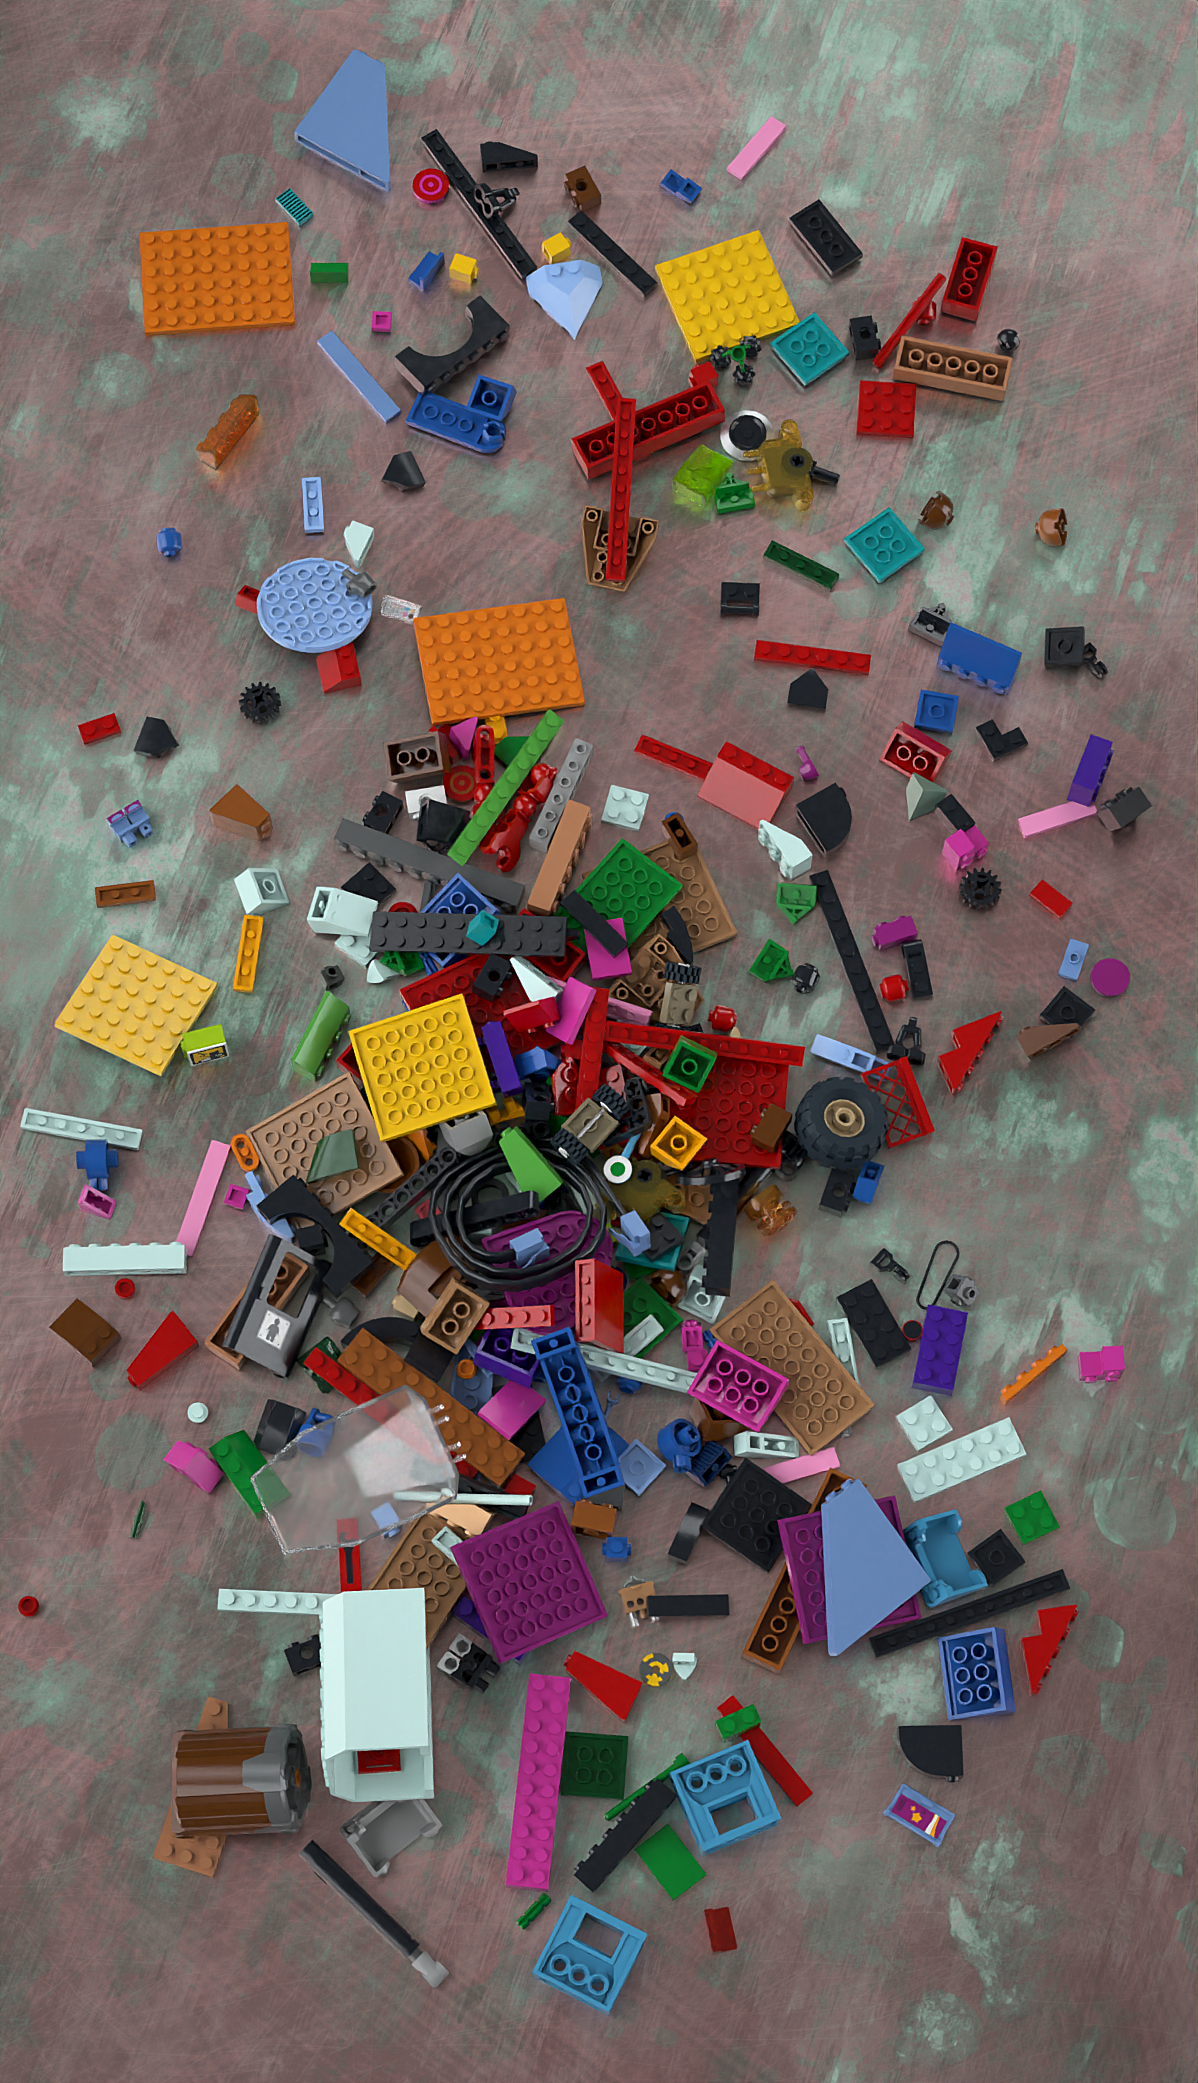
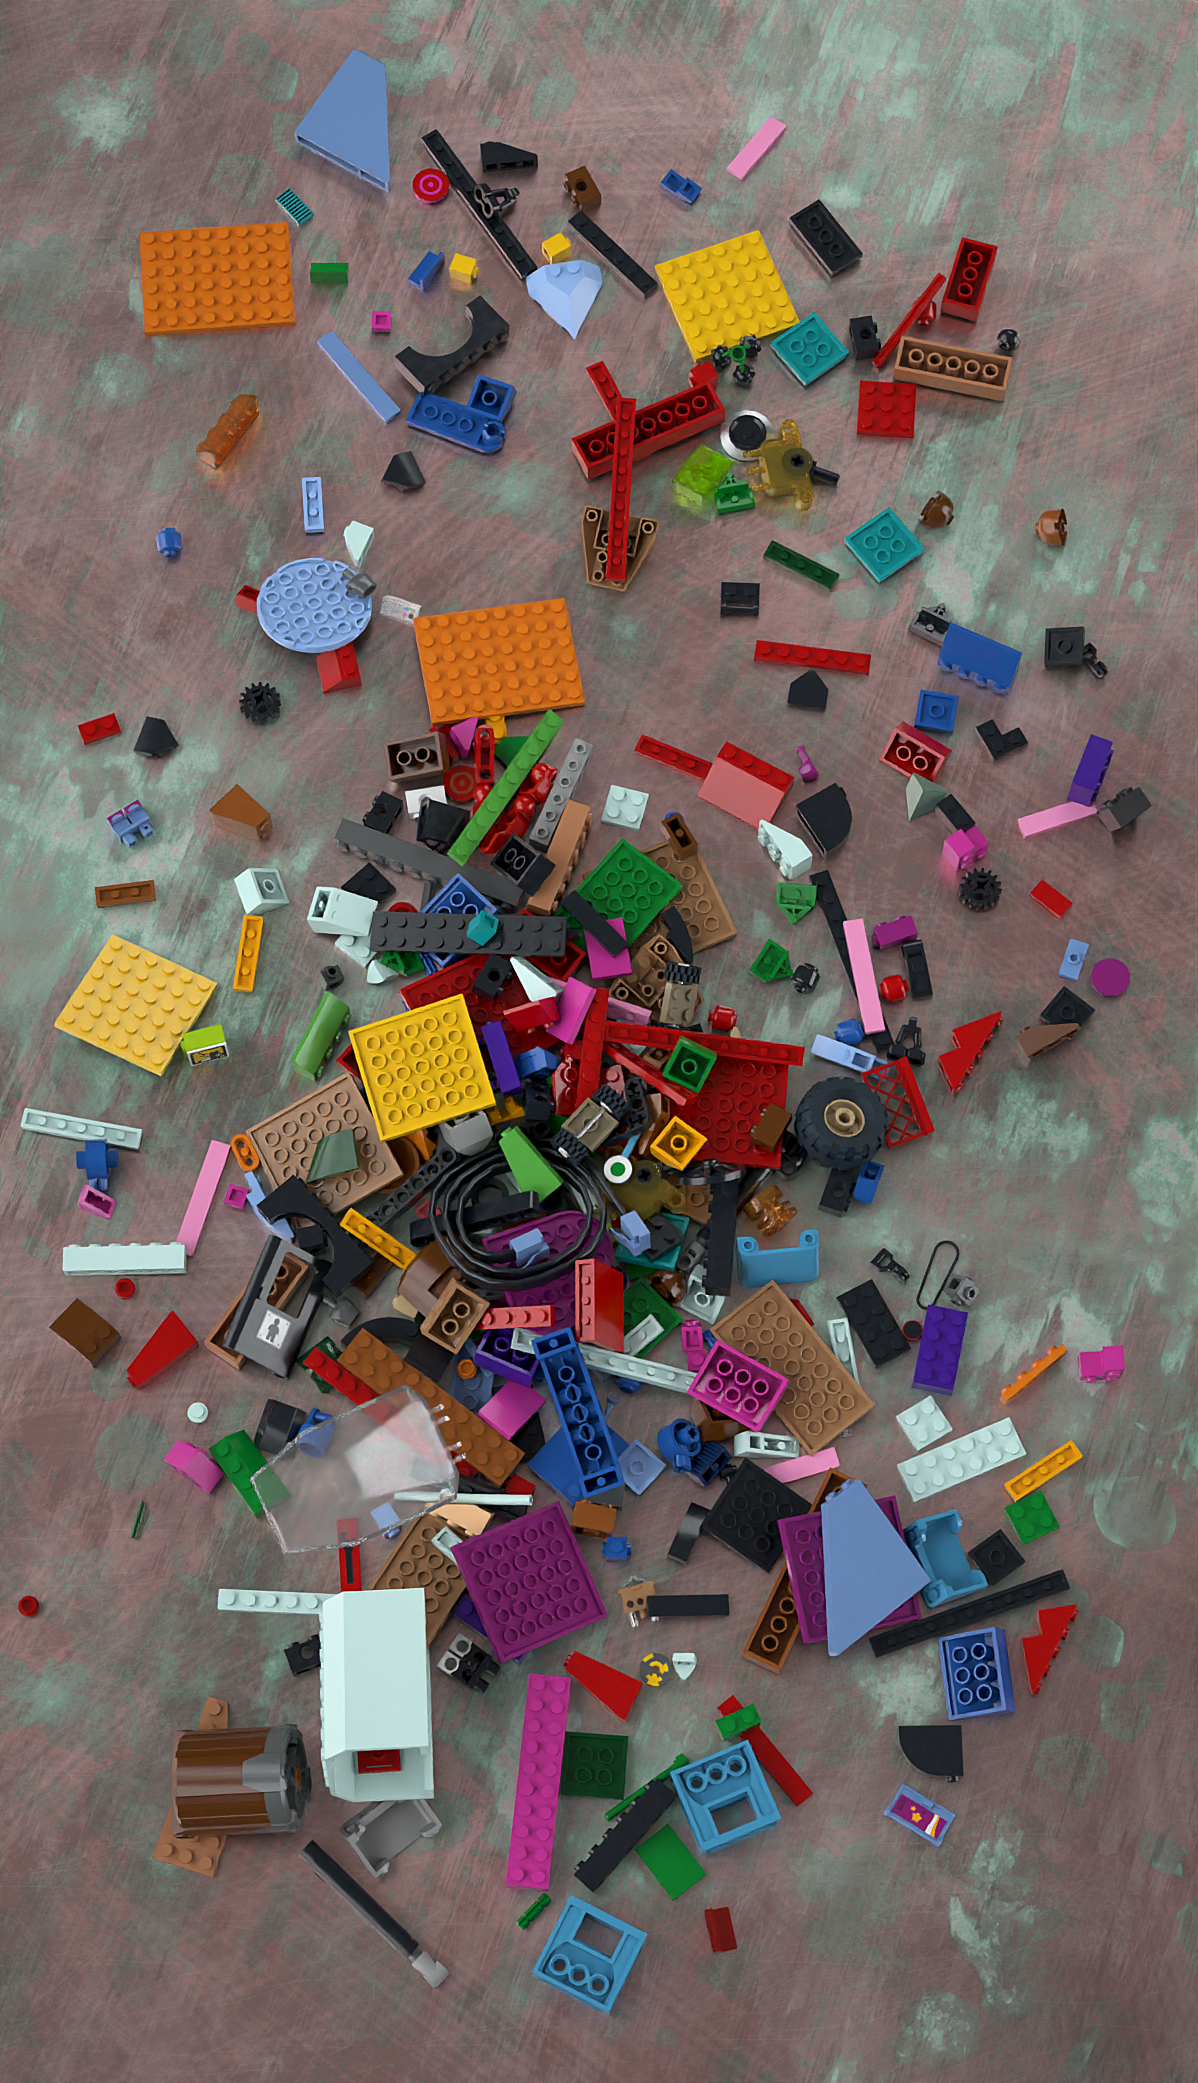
(522, 864): none -> black brick
(781, 1265): none -> dark azure windscreen
(849, 1032): none -> blue head
(863, 976): none -> bright pink tile
(1043, 1471): none -> light orange plate

